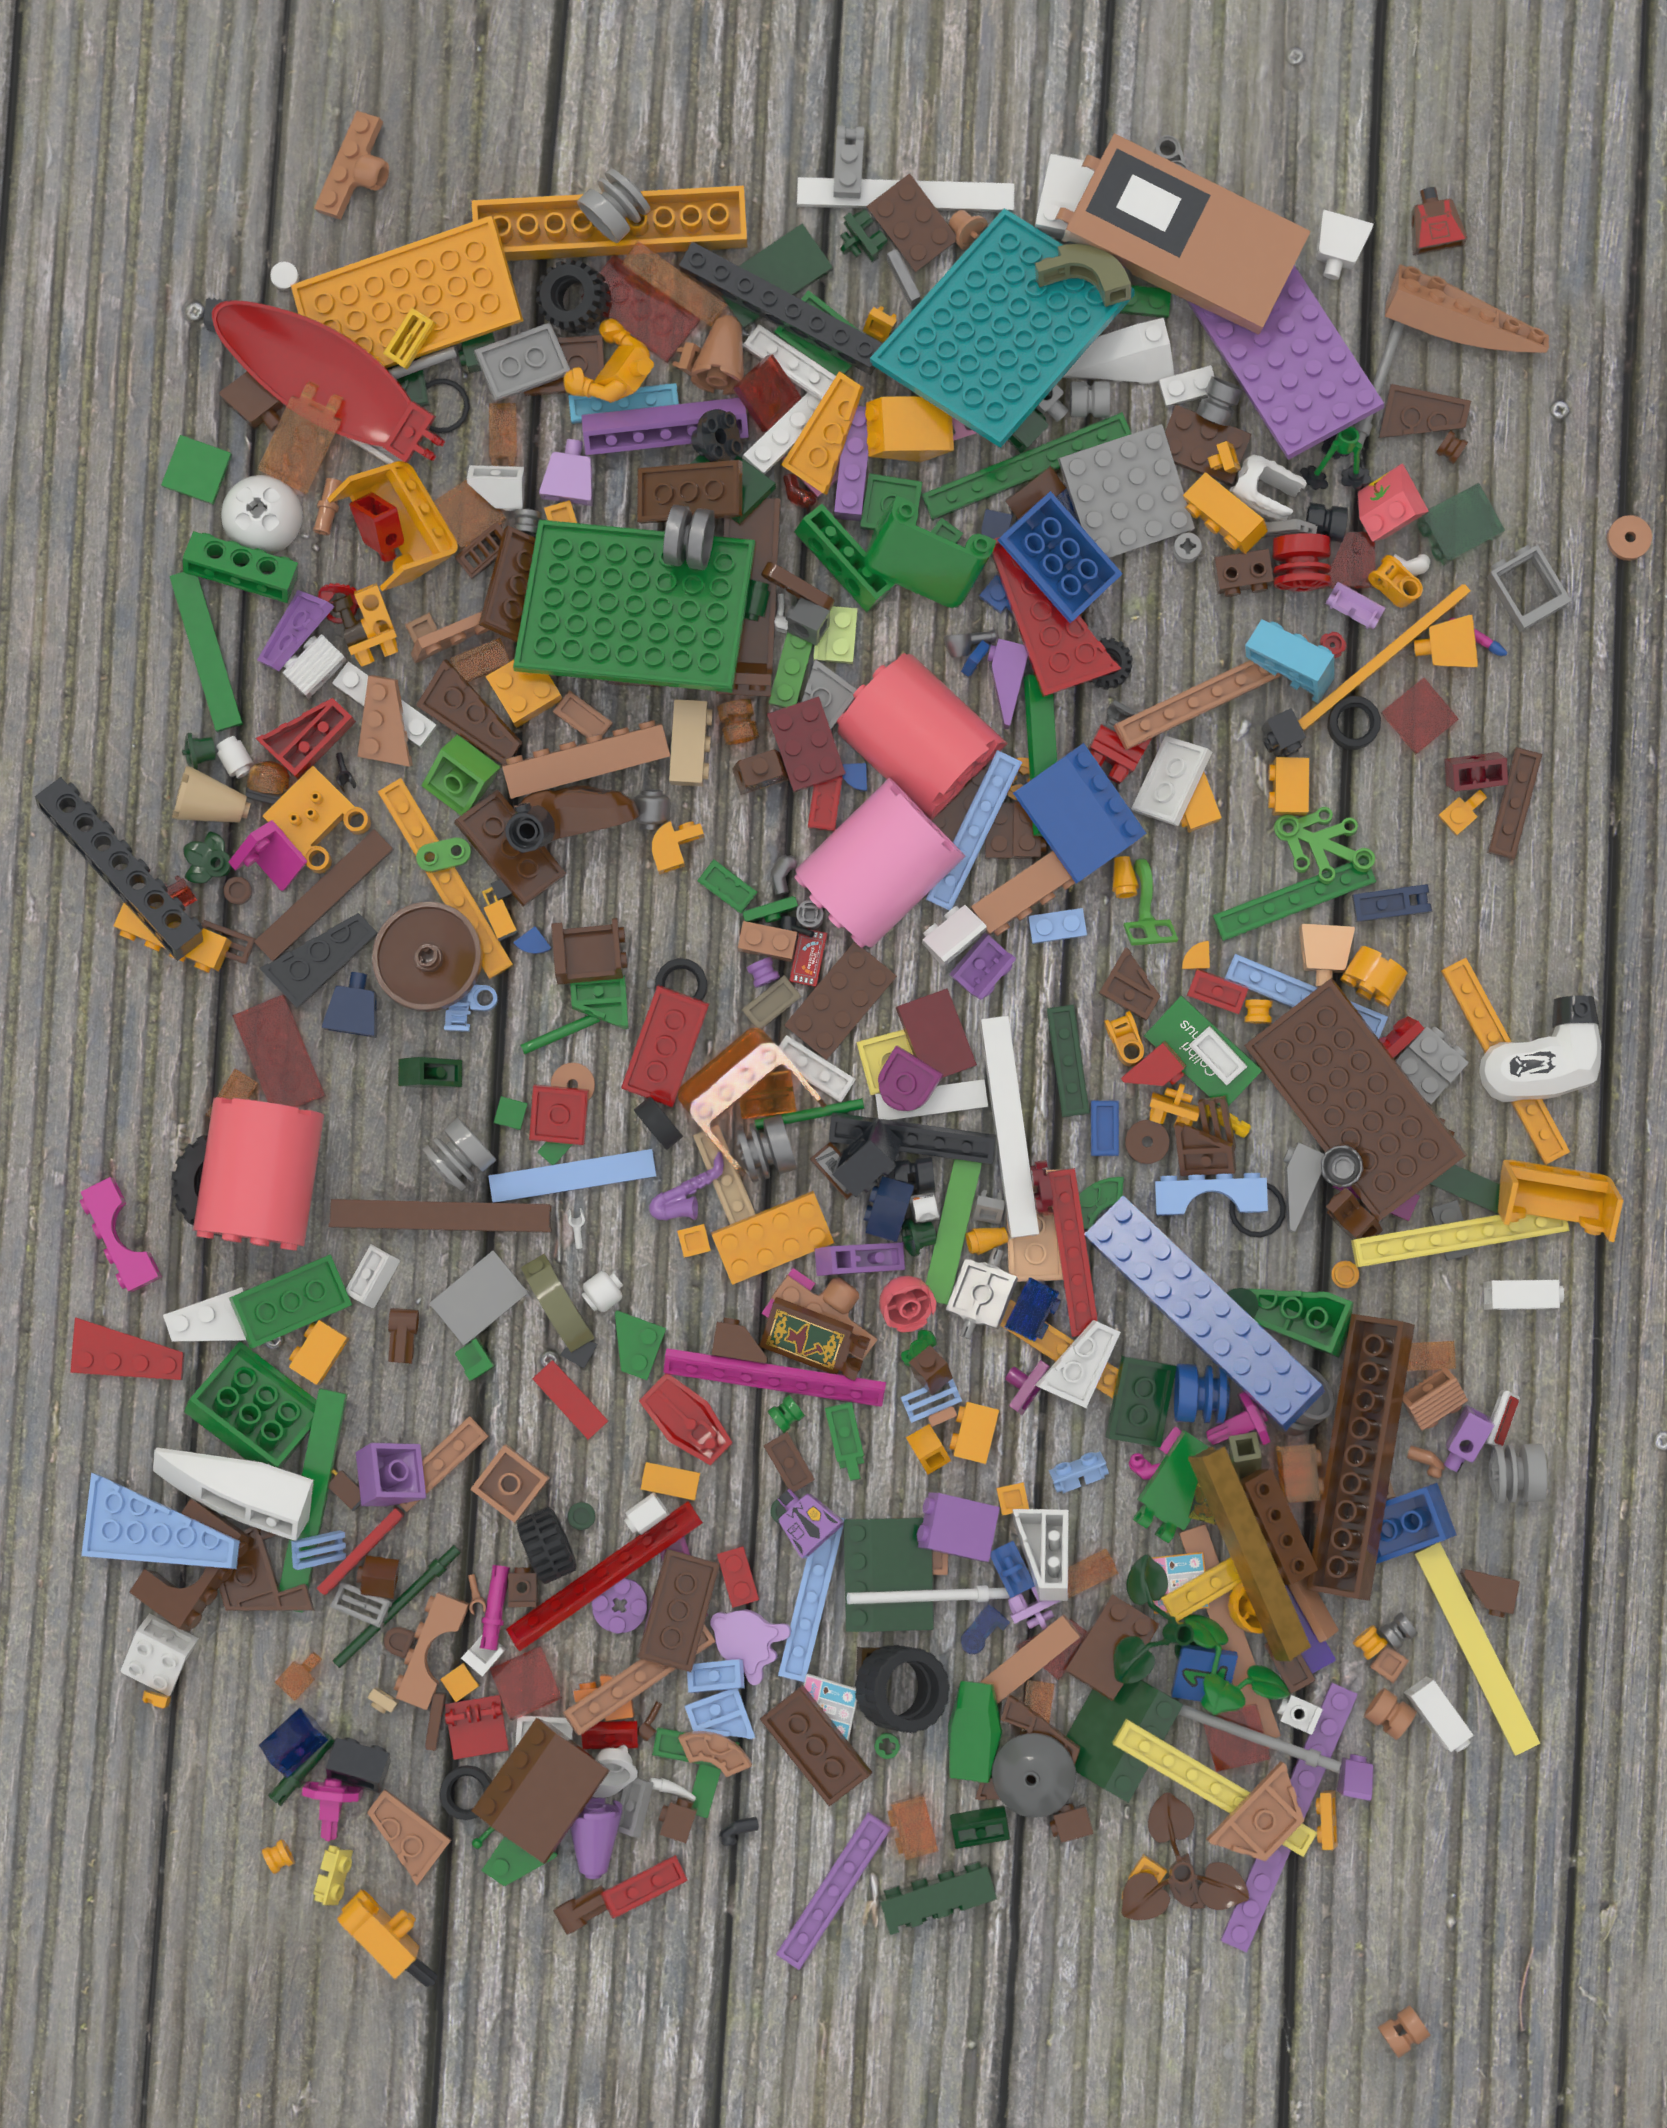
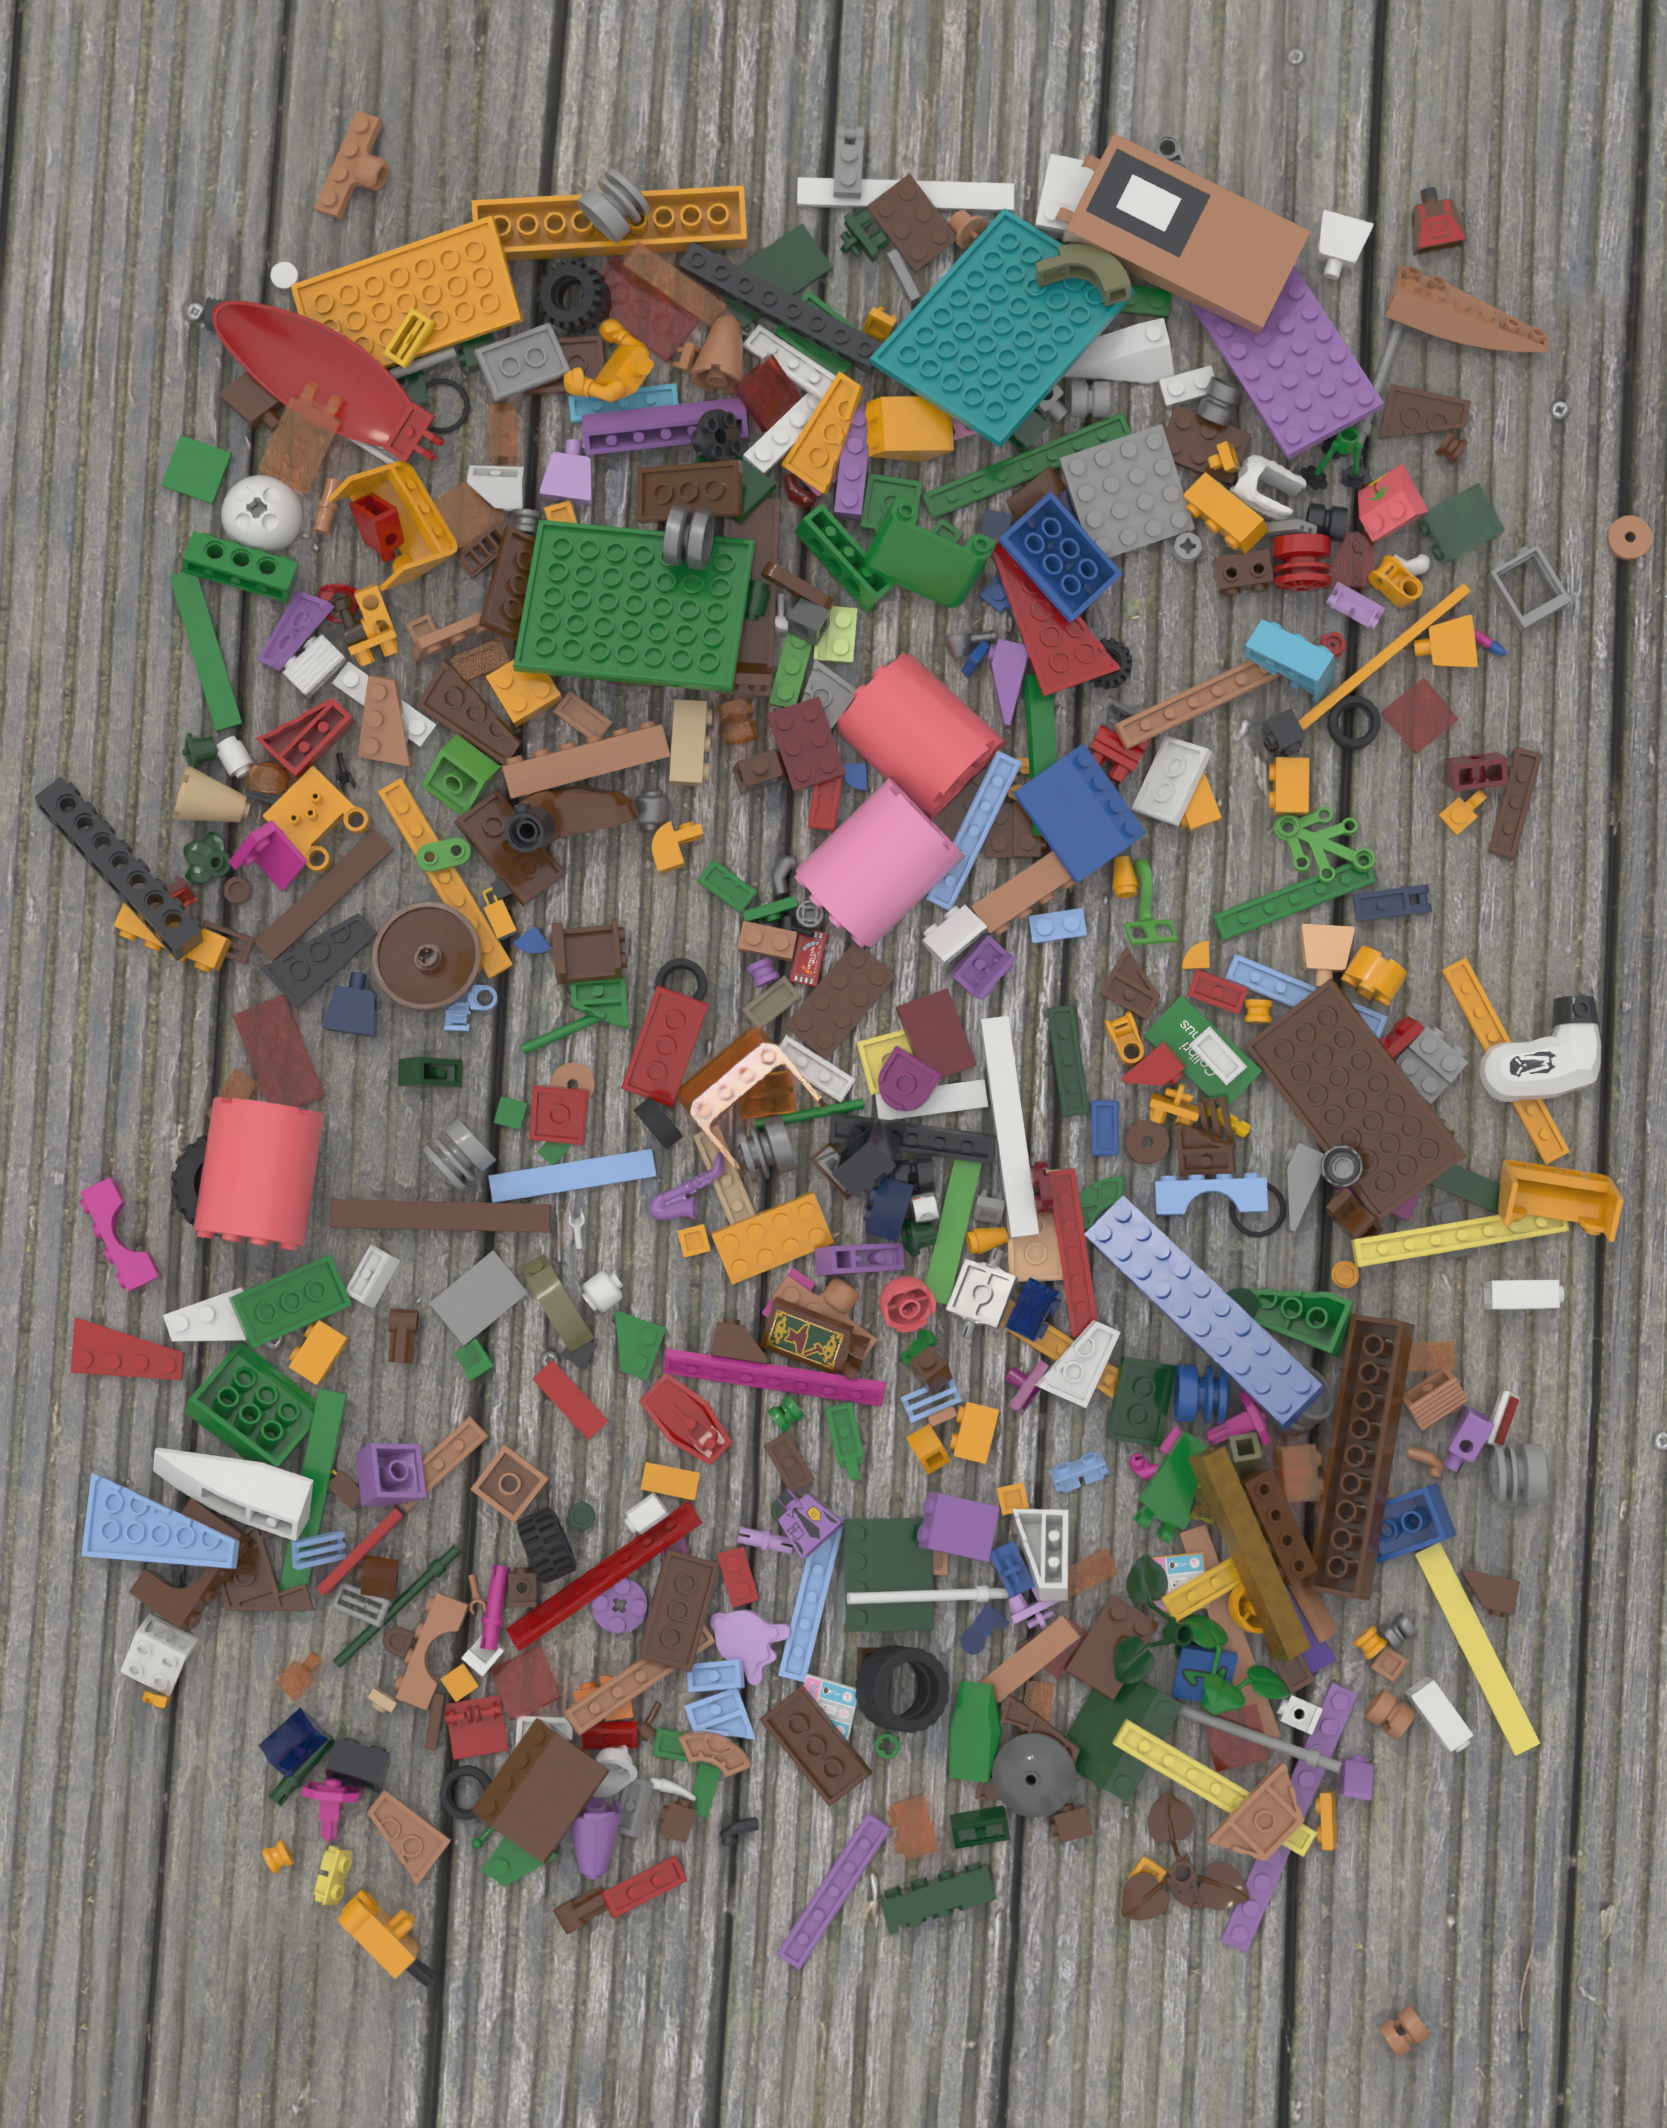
(764, 1540): none -> lavender pin

